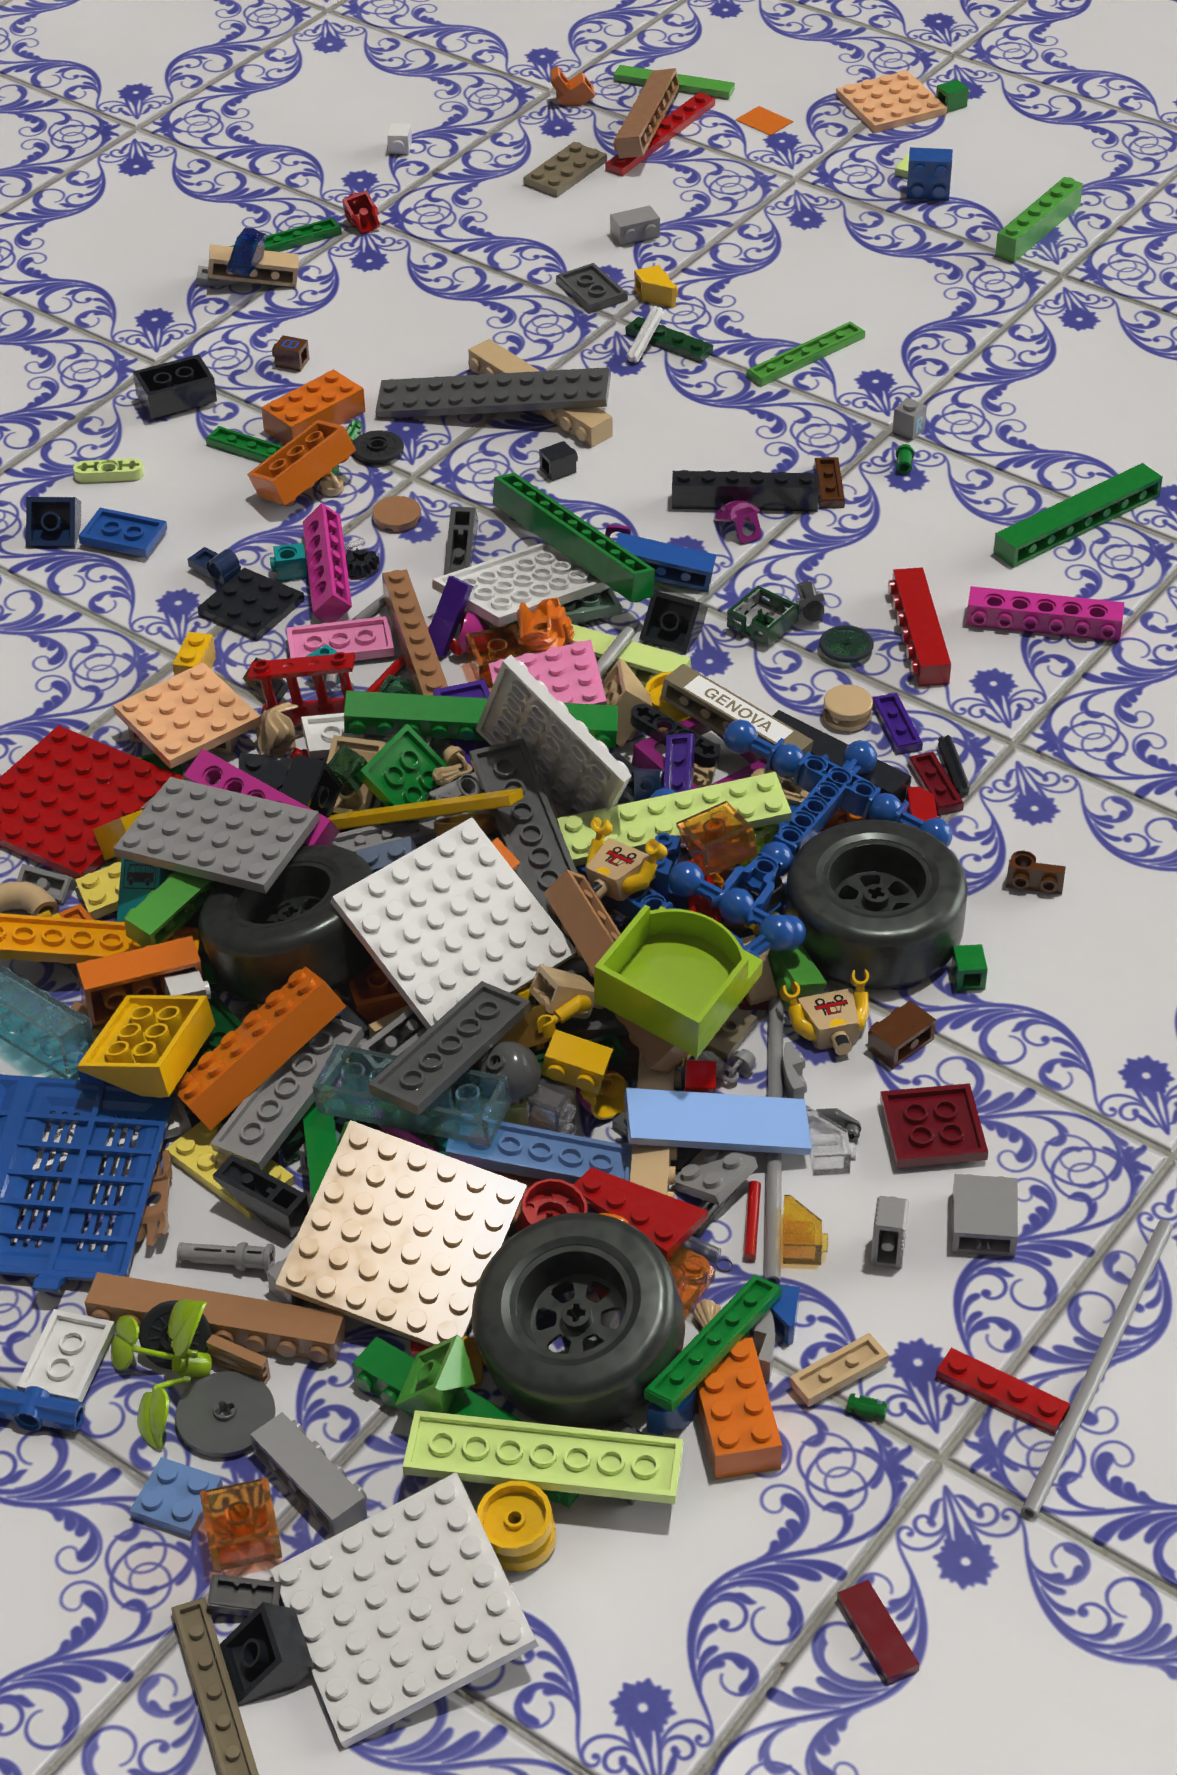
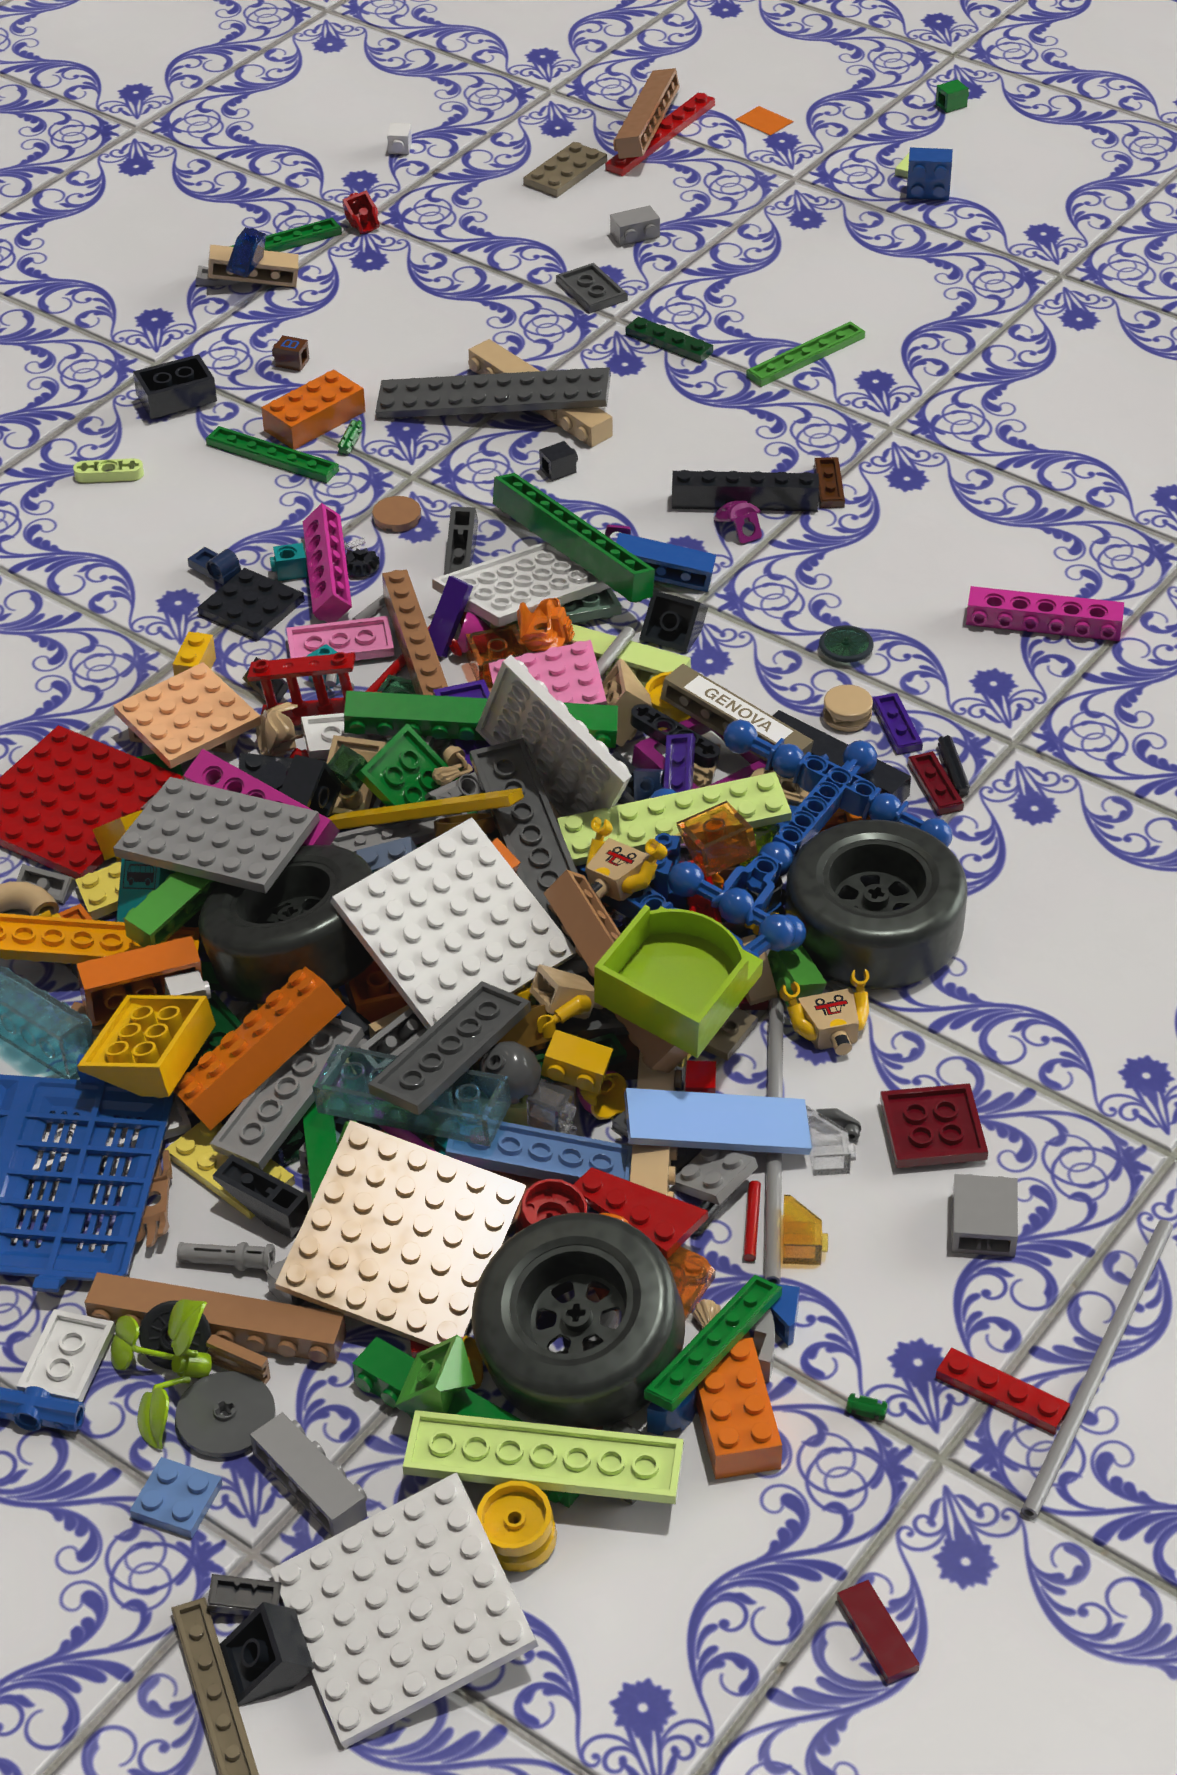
(52, 521): dark blue slope -> none
(123, 532): blue plate -> none
(240, 1524): clear orange brick -> none
(302, 462): orange brick -> none
(331, 485): tan tile -> none
(366, 451): black wheel -> none
(573, 91): orange brick -> none
(645, 334): white axle -> none
(655, 286): yellow slope -> none
(687, 83): bright green tile -> none
(710, 1250): dark grey piece -> none
(741, 1060): light grey piece -> none
(755, 612): dark green piece -> none
(793, 1067): light grey slope -> none
(810, 601): dark grey hips -> none
(838, 1369): tan plate -> none
(889, 1232): light grey brick -> none
(891, 101): light nougat plate -> none
(901, 1034): reddish brown brick -> none
(904, 454): green pin -> none
(909, 418): light grey brick -> none
(920, 627): red brick -> none
(921, 803): red piece -> none
(969, 967): green brick -> none
(1029, 875): reddish brown plate -> none
(1038, 219): bright green brick -> none
(1077, 515): green brick -> none

